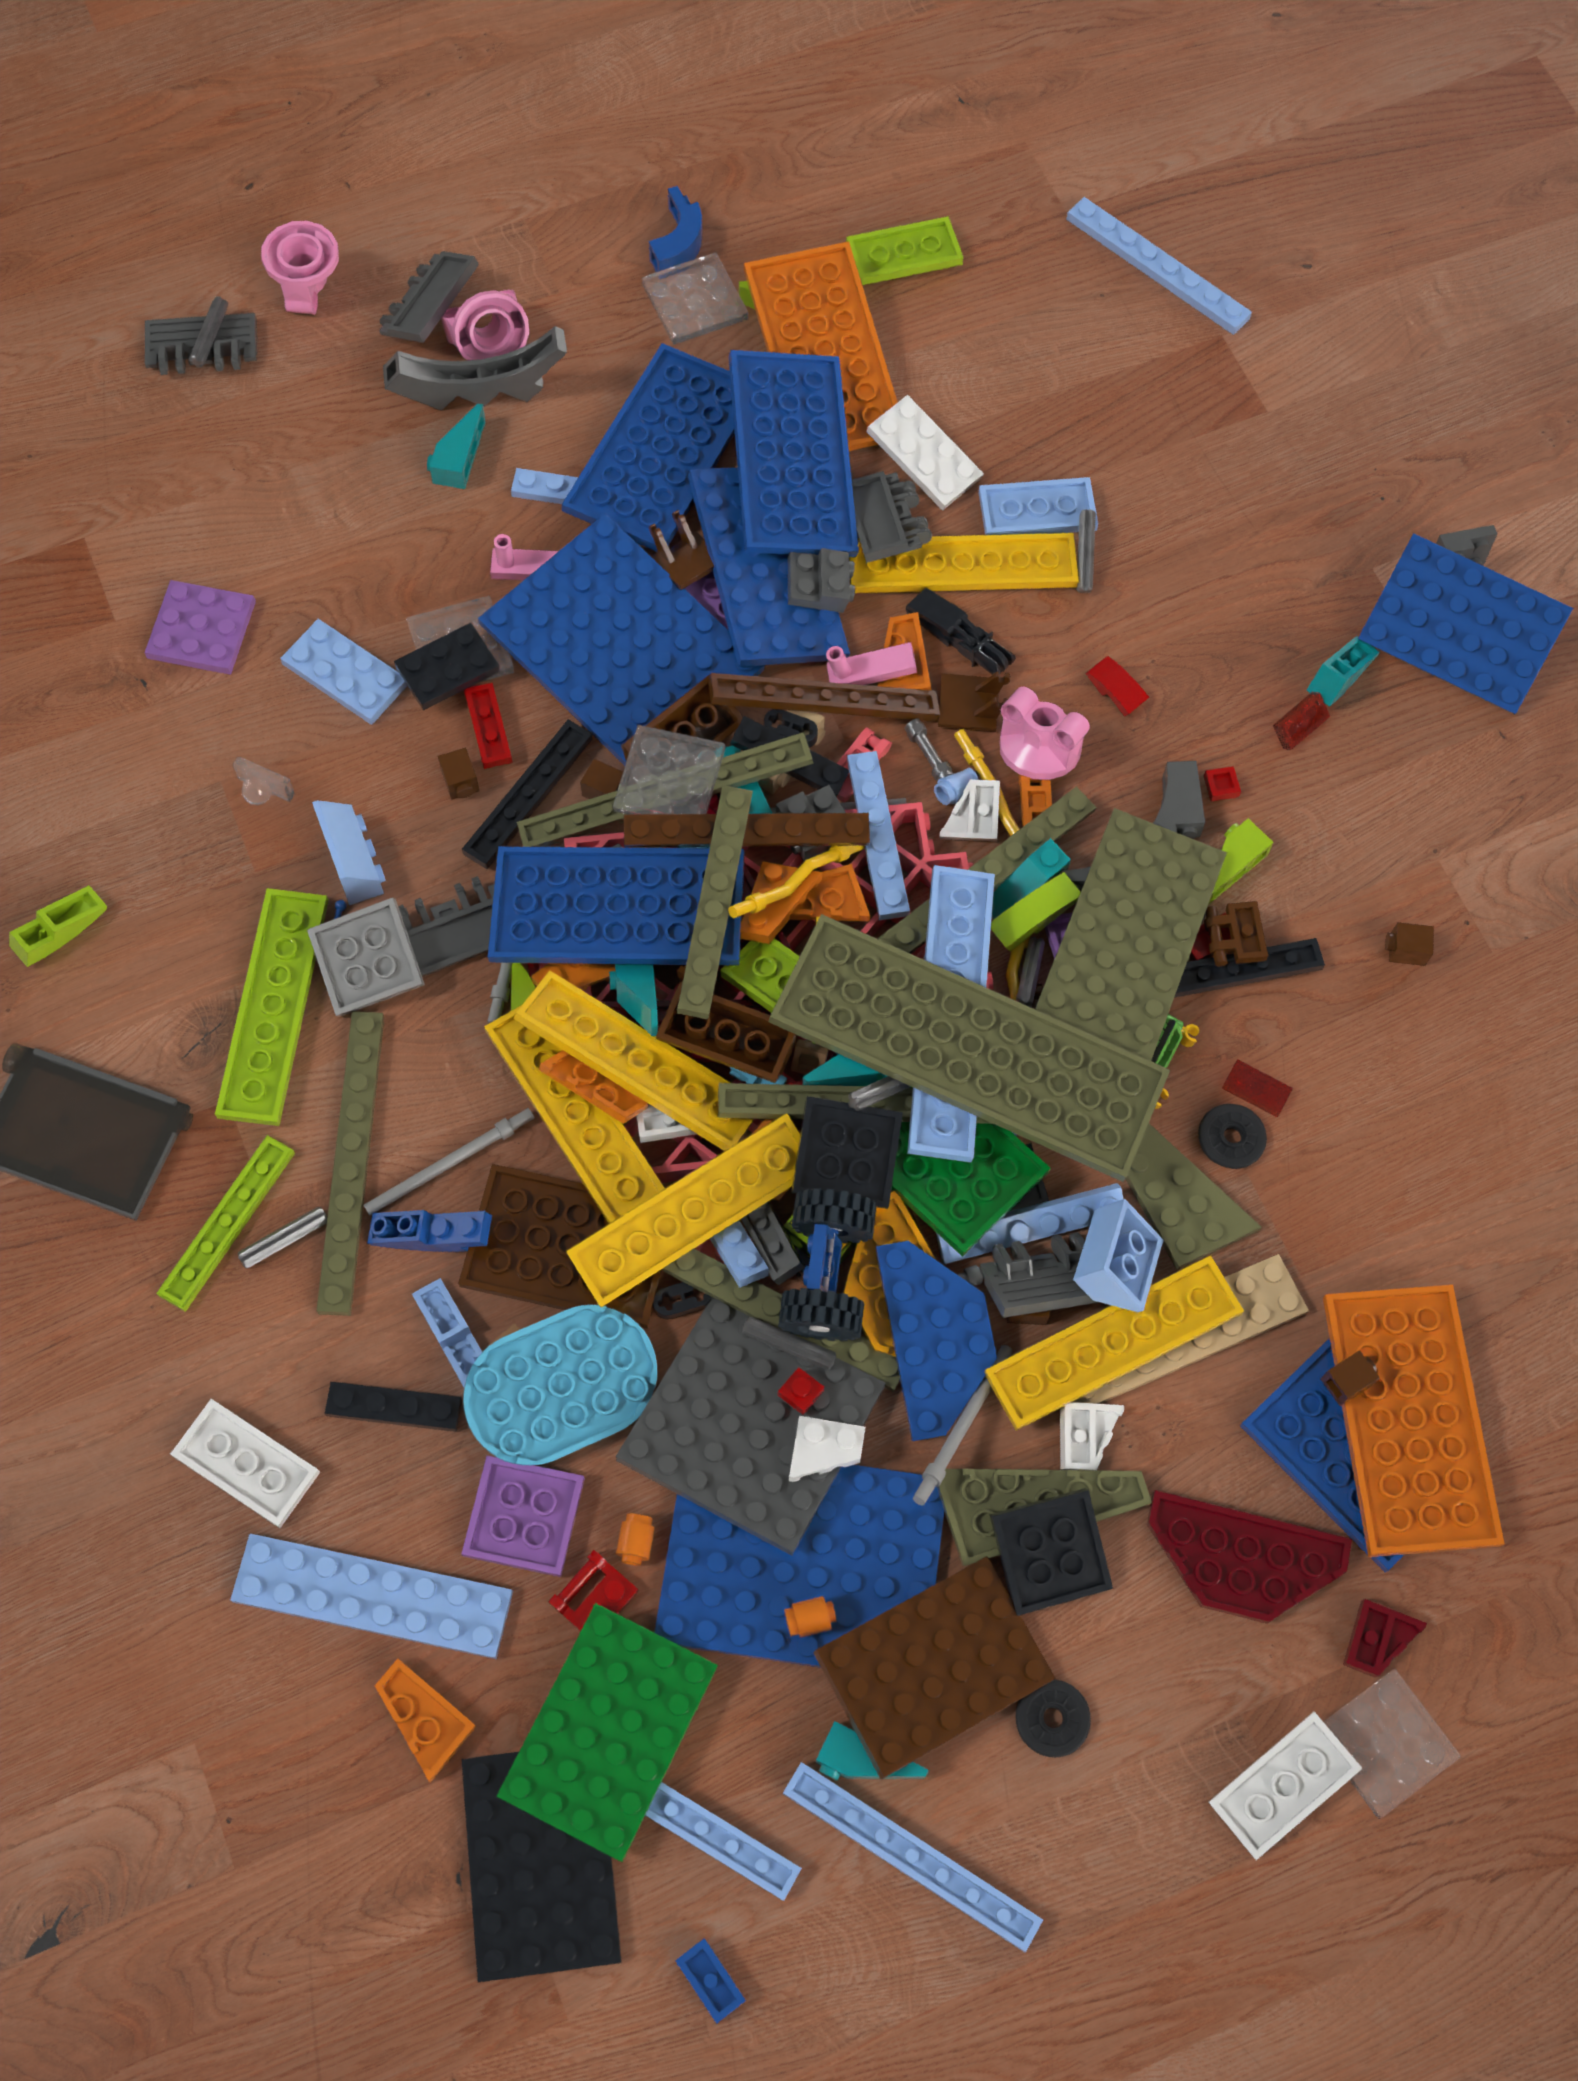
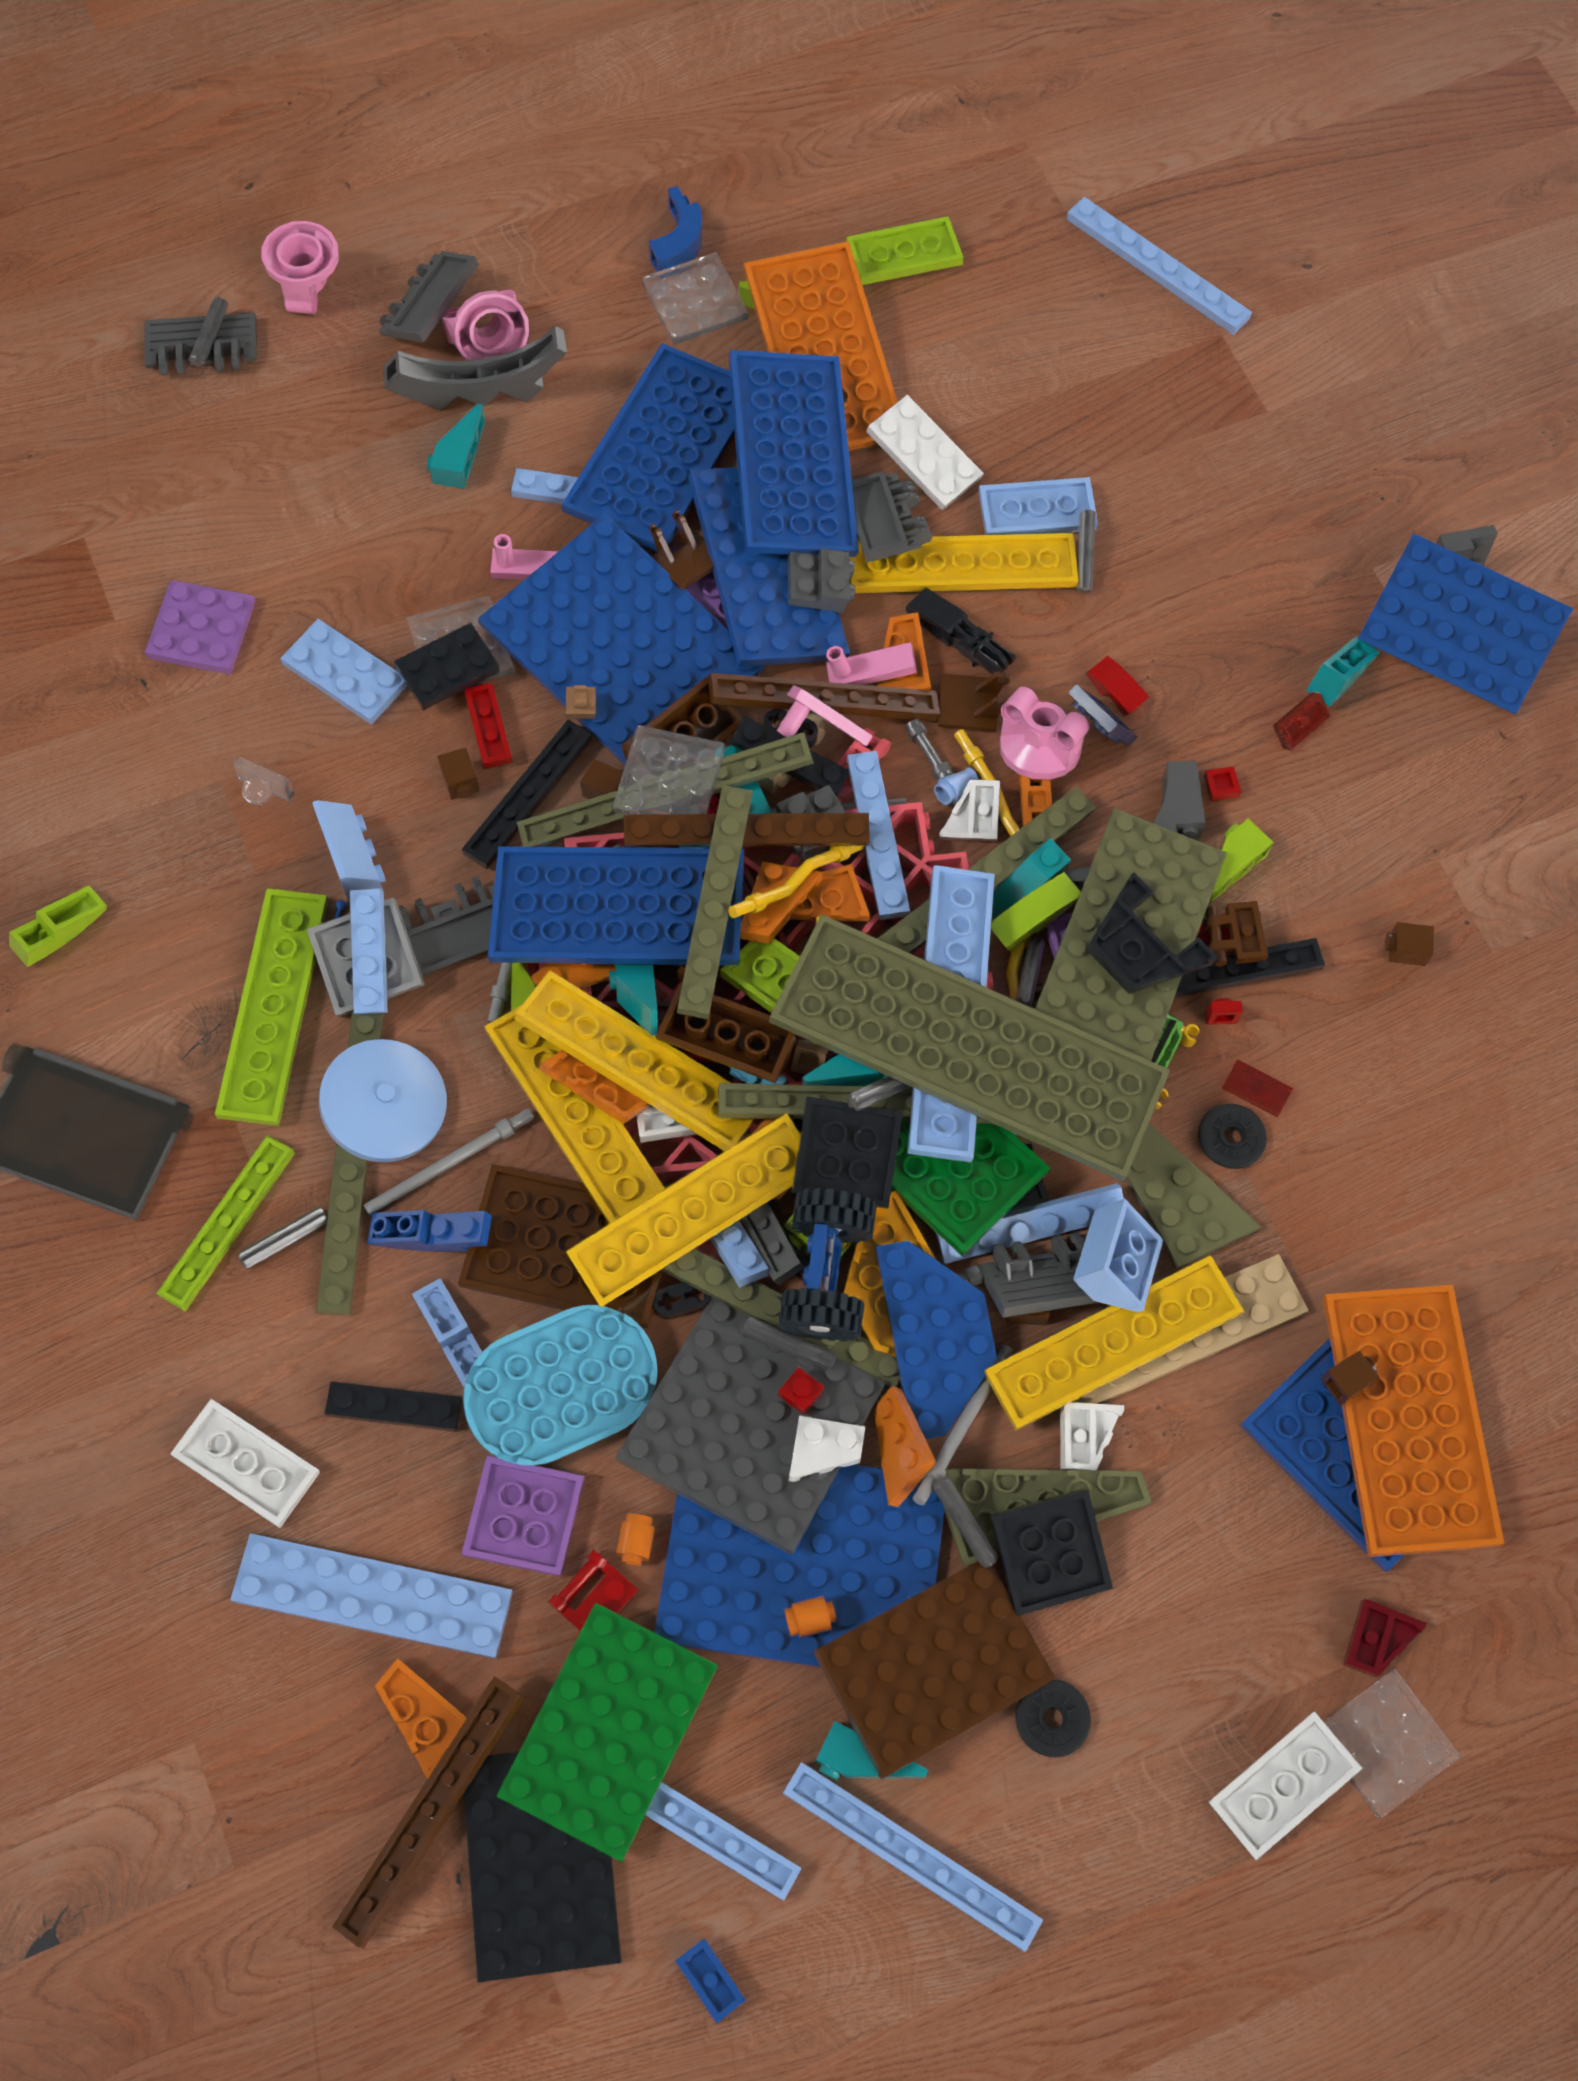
(368, 951): none -> light blue plate
(382, 1100): none -> light blue dish
(428, 1813): none -> reddish brown plate
(580, 702): none -> medium nougat tile
(804, 704): none -> bright pink piece
(901, 1445): none -> orange wing
(965, 1522): none -> flat silver axle
(1103, 717): none -> dark blue plate
(1134, 952): none -> black wing
(1223, 1012): none -> red plate
(1243, 1559): dark red plate -> none

